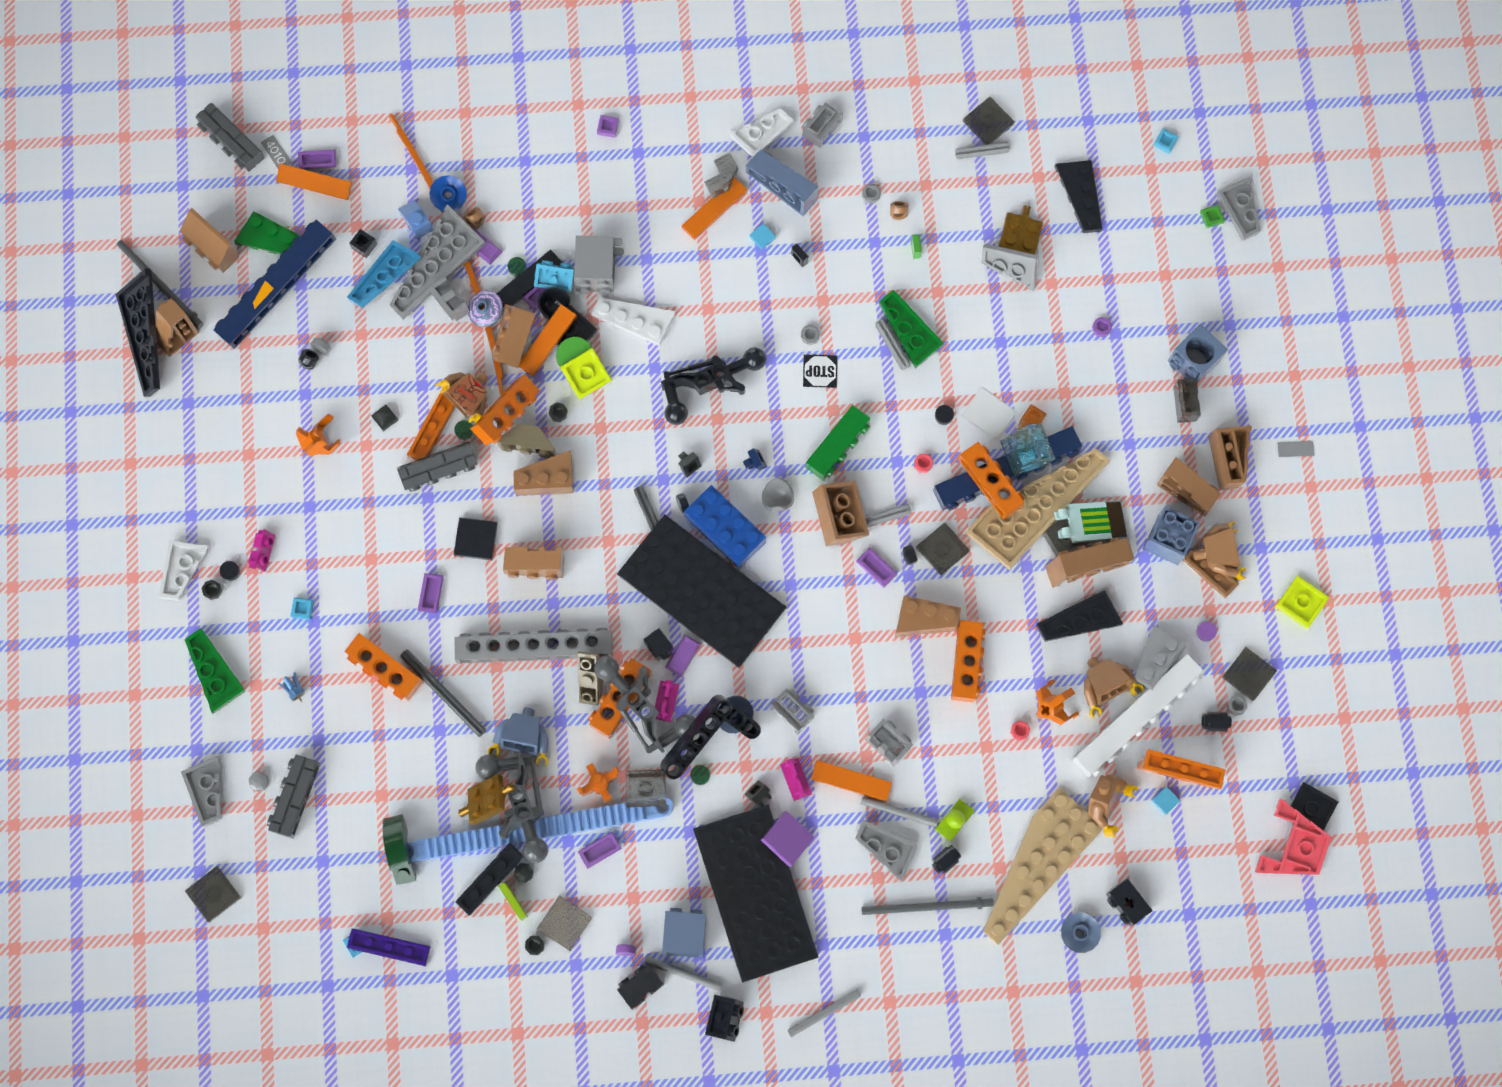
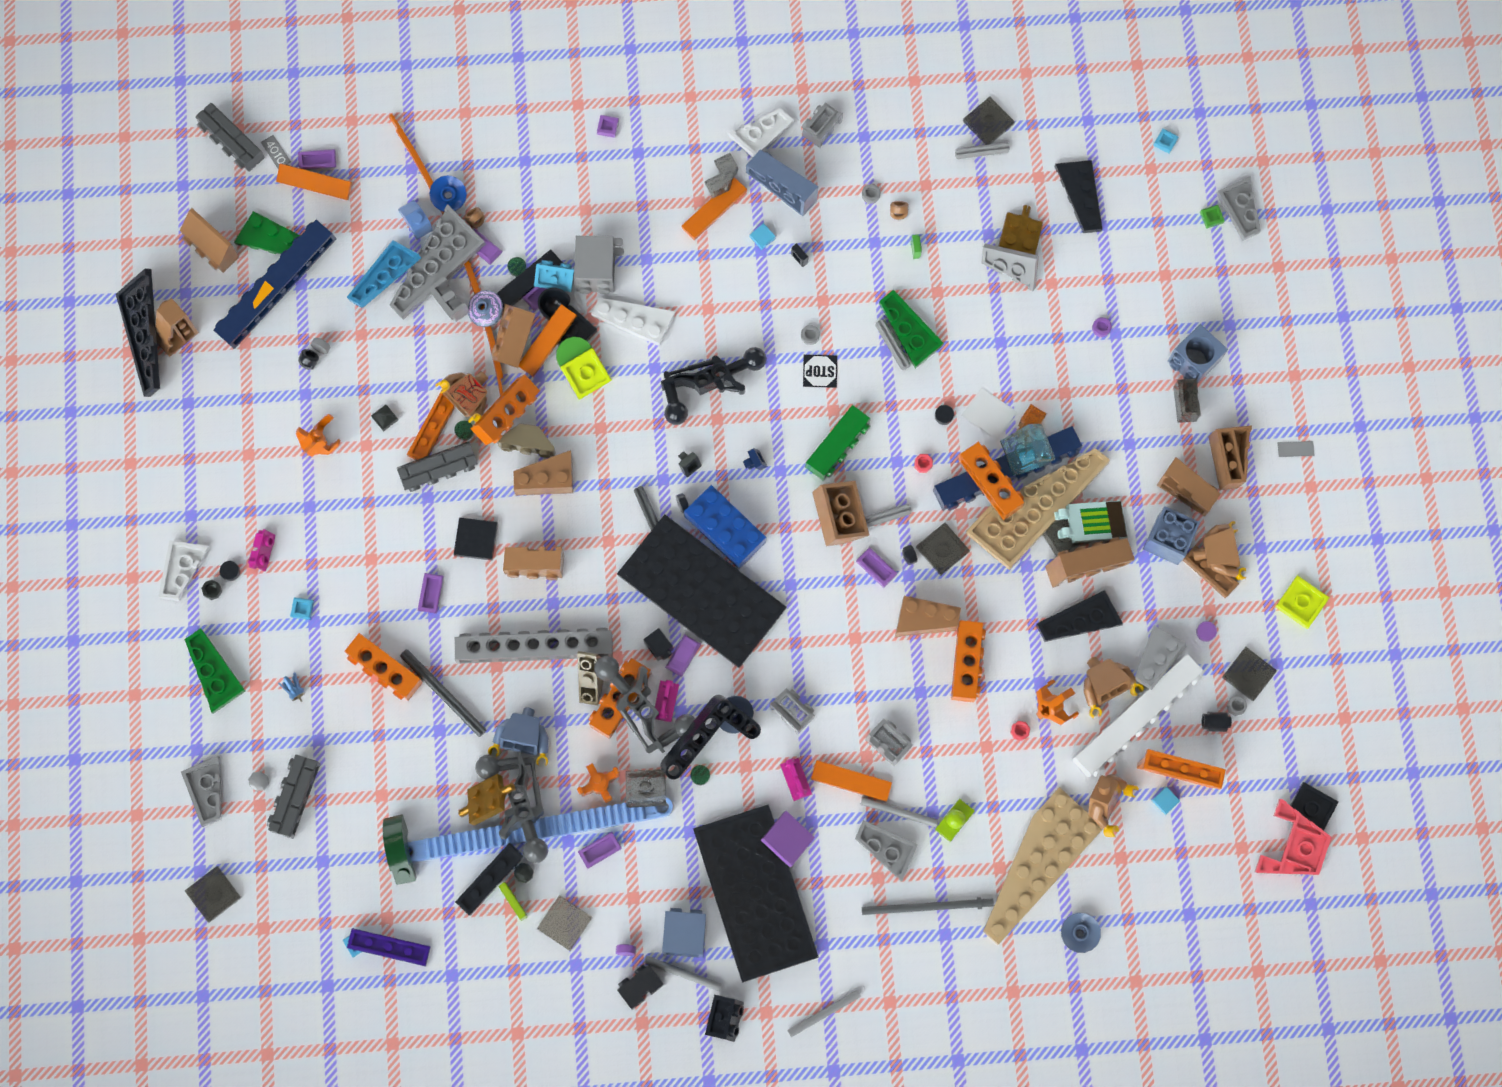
(160, 284): dark grey bar -> none
(360, 239): black plate -> none
(534, 945): pearl dark grey tile -> none
(558, 412): pearl dark grey tile -> none
(757, 792): pearl dark grey tile -> none
(777, 495): light grey helmet -> none
(946, 859): black brick -> none
(1138, 905): black brick -> none

